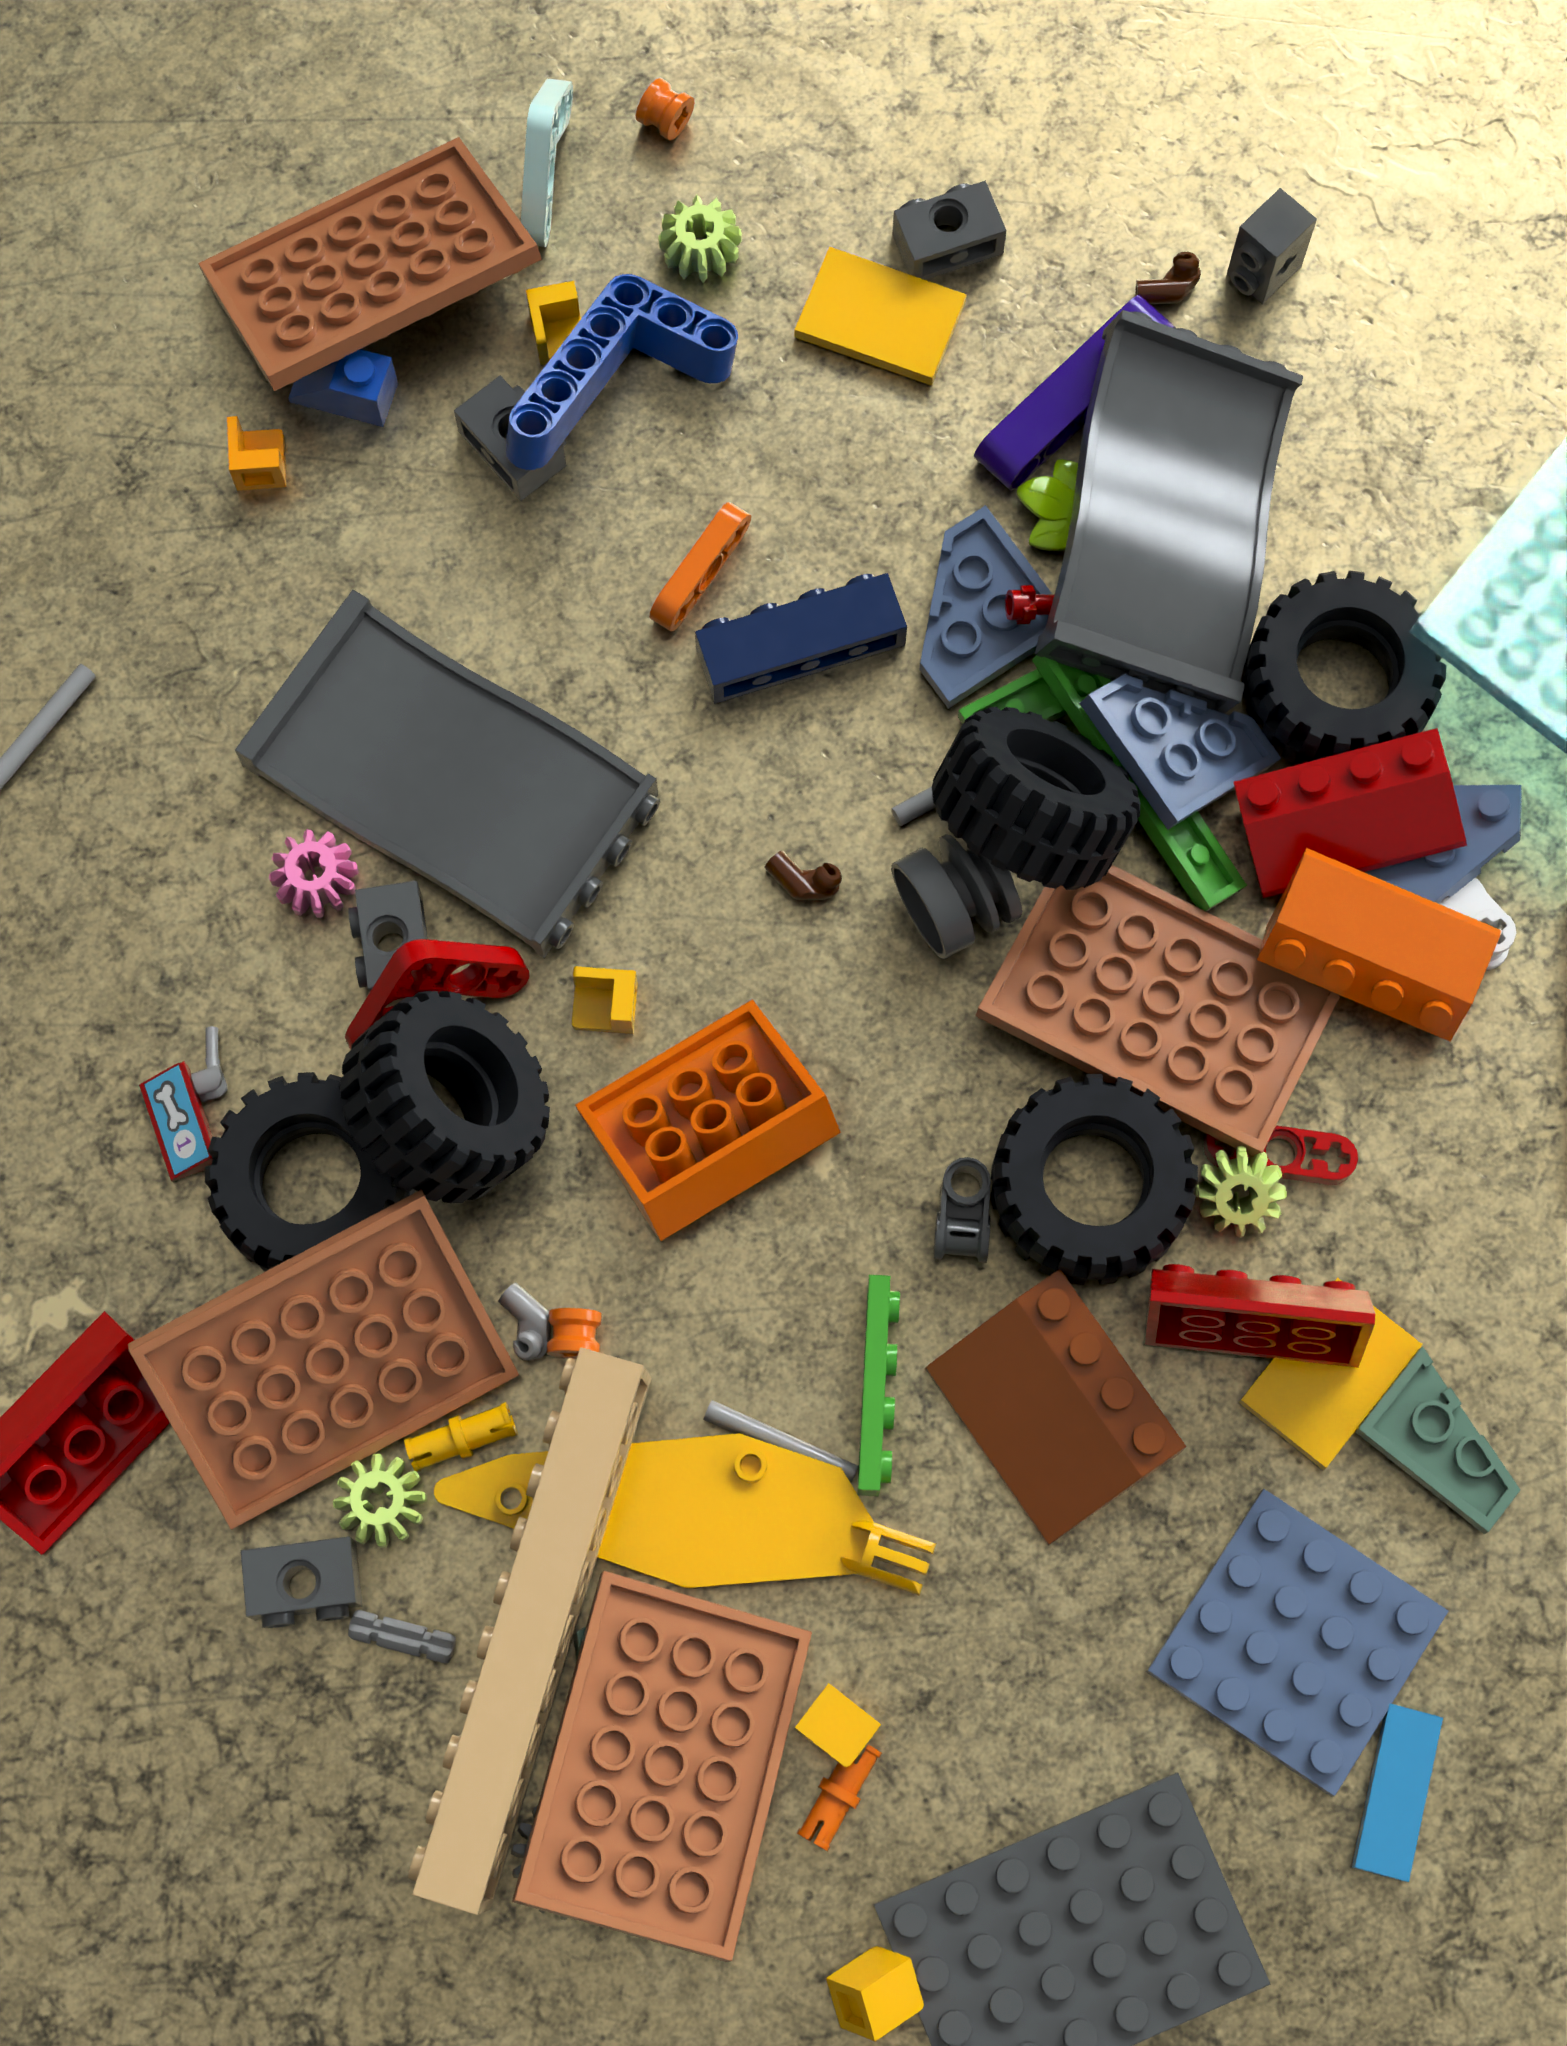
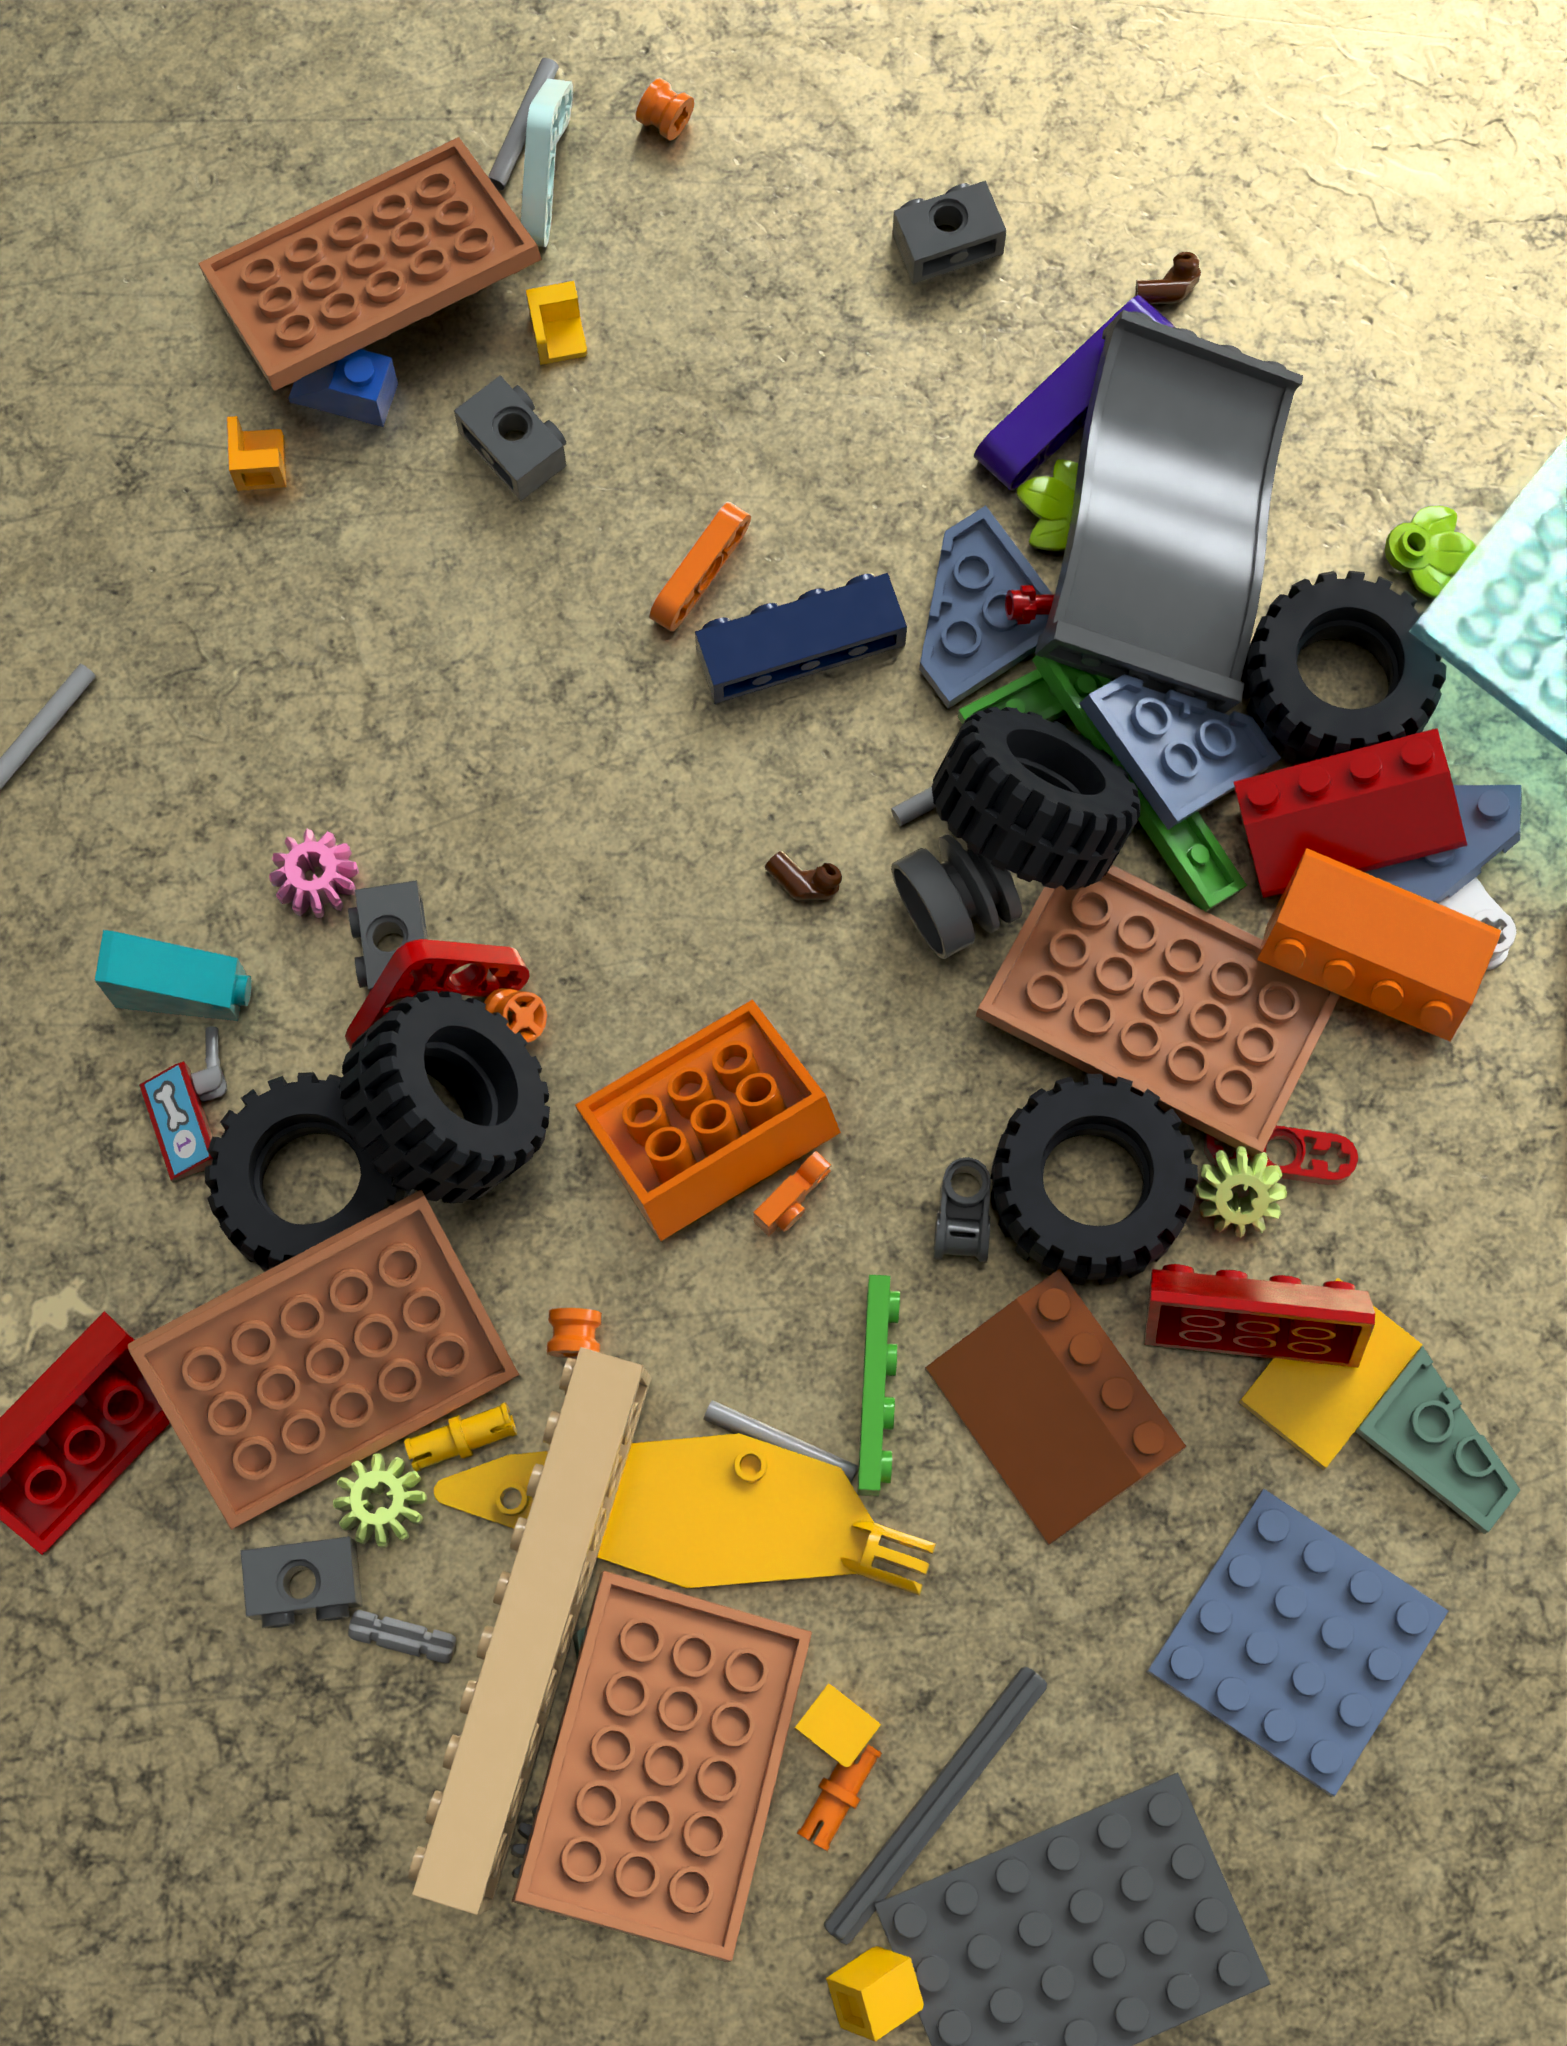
(170, 978): none -> teal slope
(449, 774): dark grey panel -> none
(517, 134): none -> light grey bar
(527, 1011): none -> orange wheel
(533, 1322): light grey arm -> none
(604, 1000): yellow panel -> none
(622, 318): blue beam -> none
(701, 221): yellowish green gear -> none
(784, 1205): none -> orange plate
(880, 316): yellow tile -> none
(935, 1805): none -> dark grey axle
(1270, 246): dark grey brick -> none
(1397, 1793): dark azure tile -> none
(1437, 548): none -> lime plate

